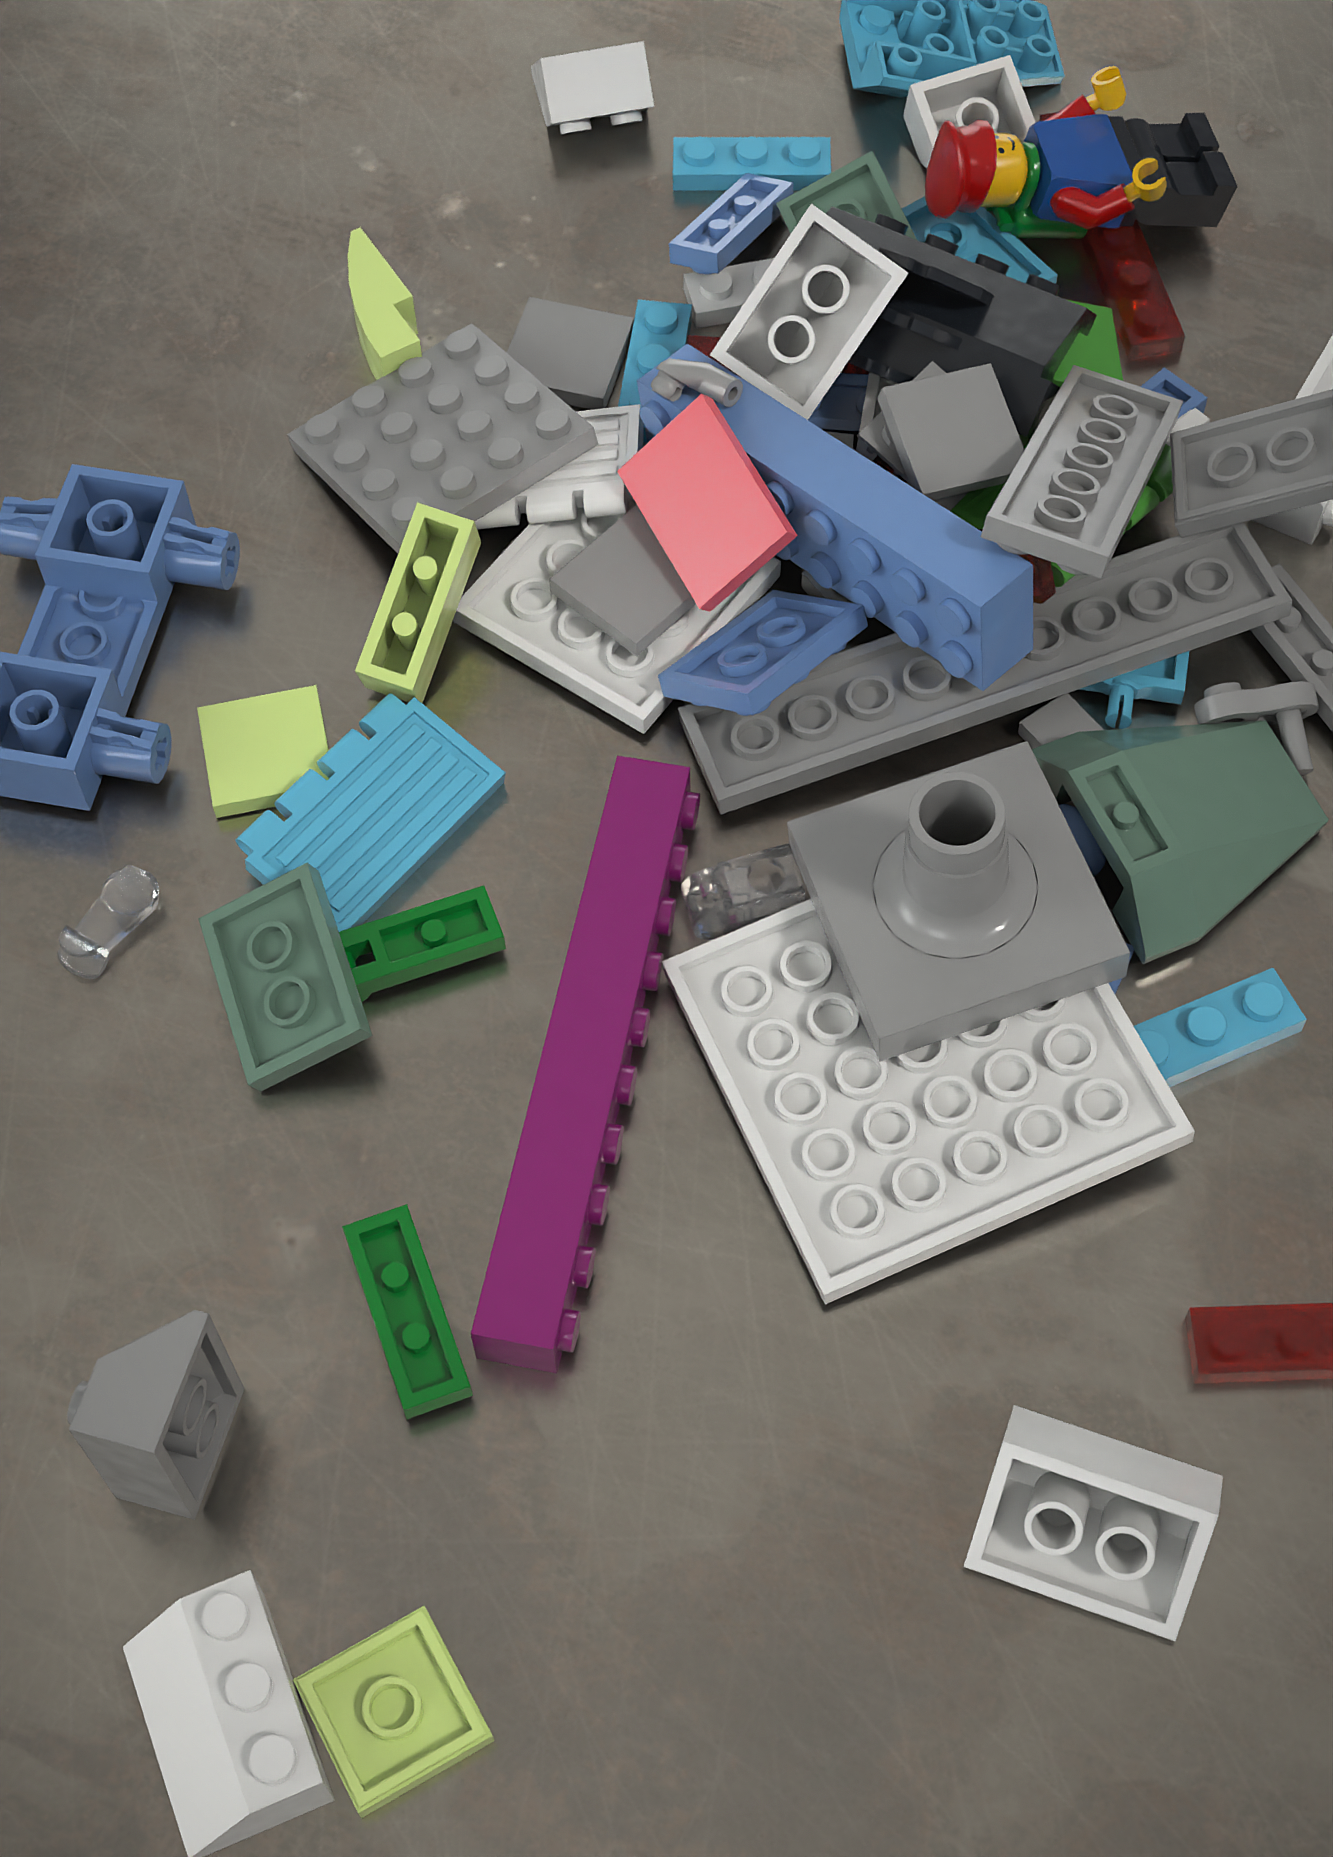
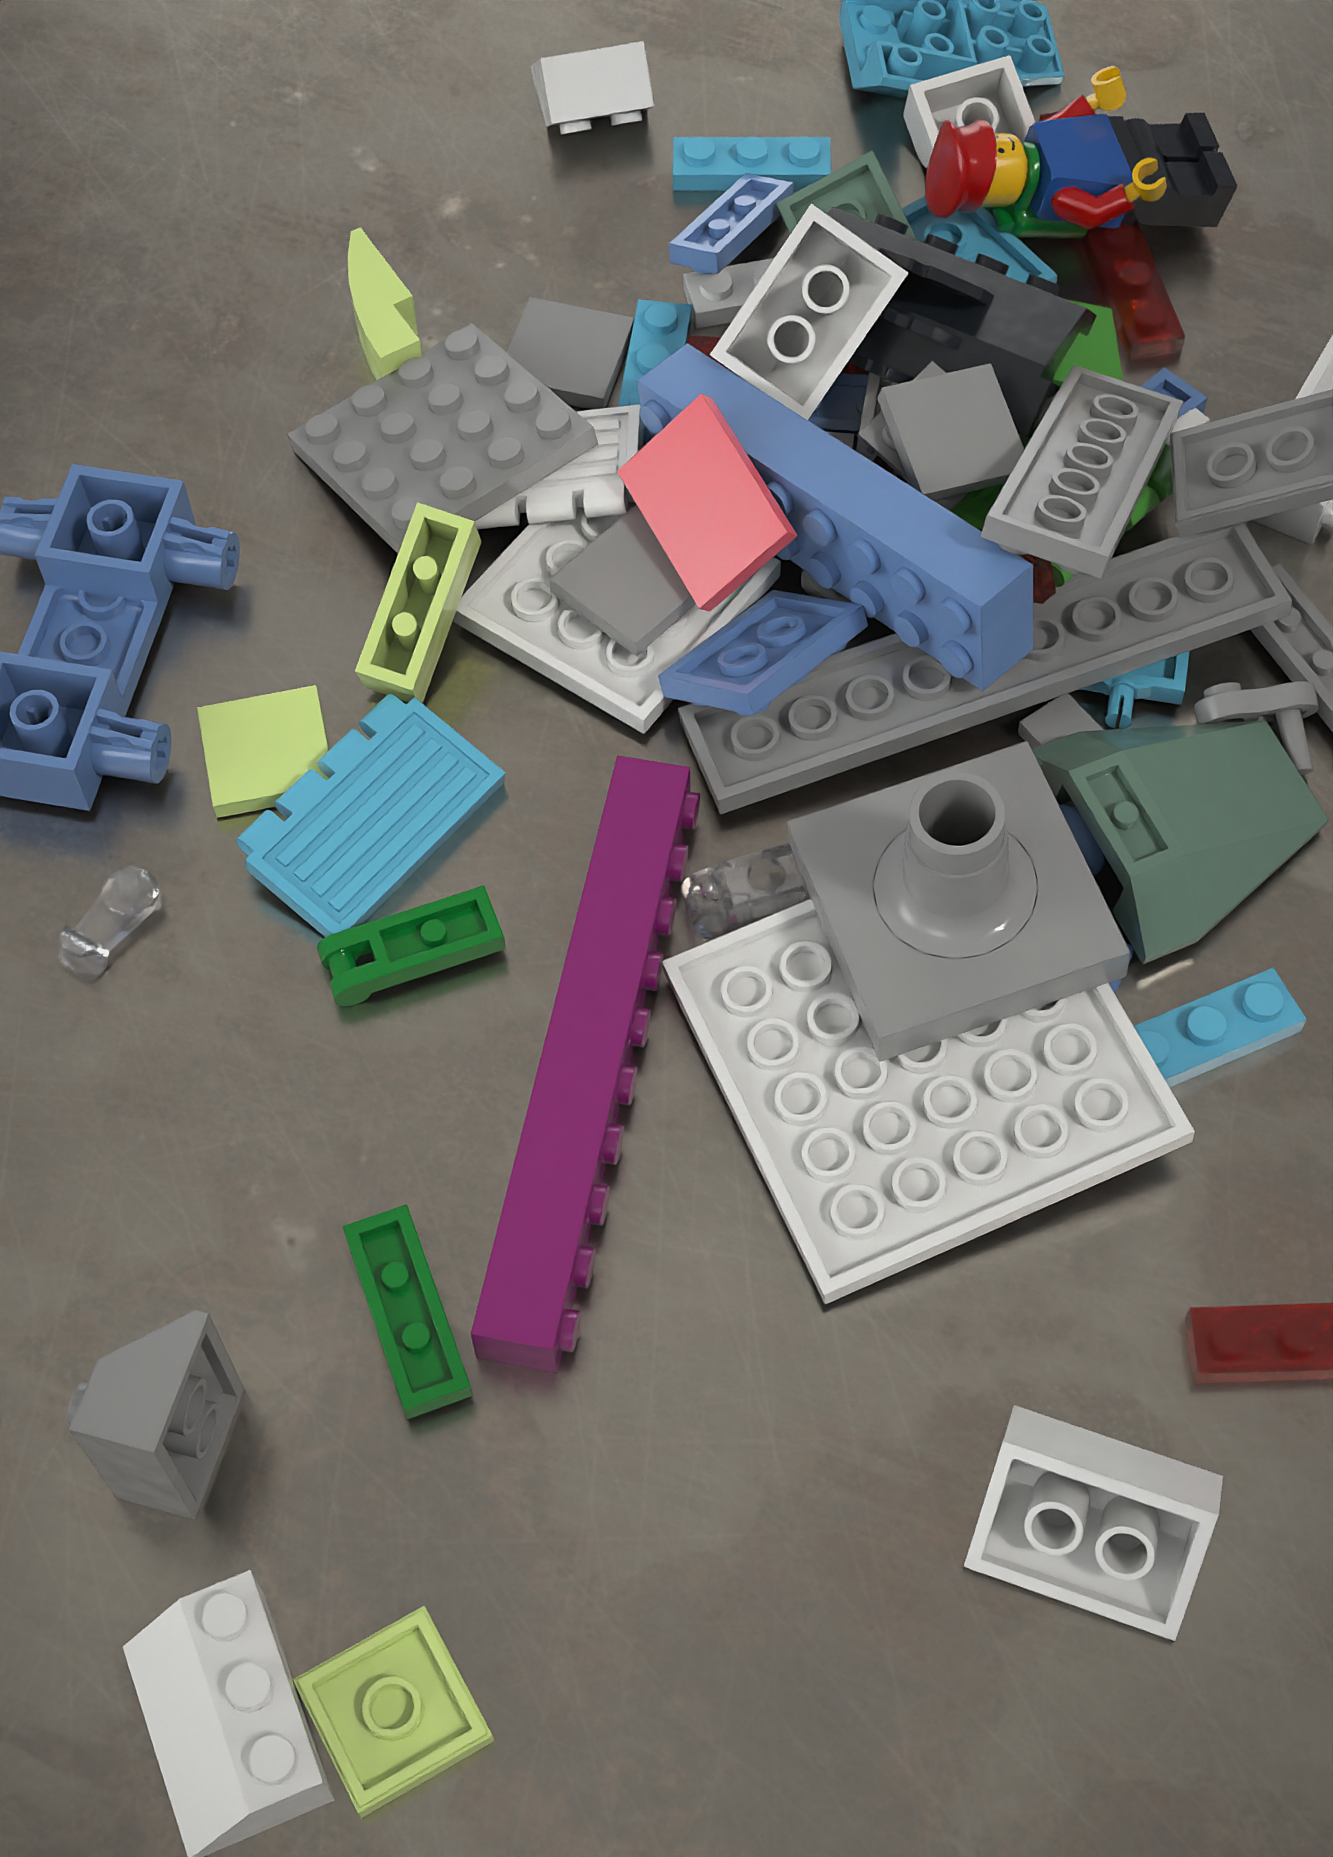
(284, 977): sand green plate -> none
(699, 376): light grey arm -> none

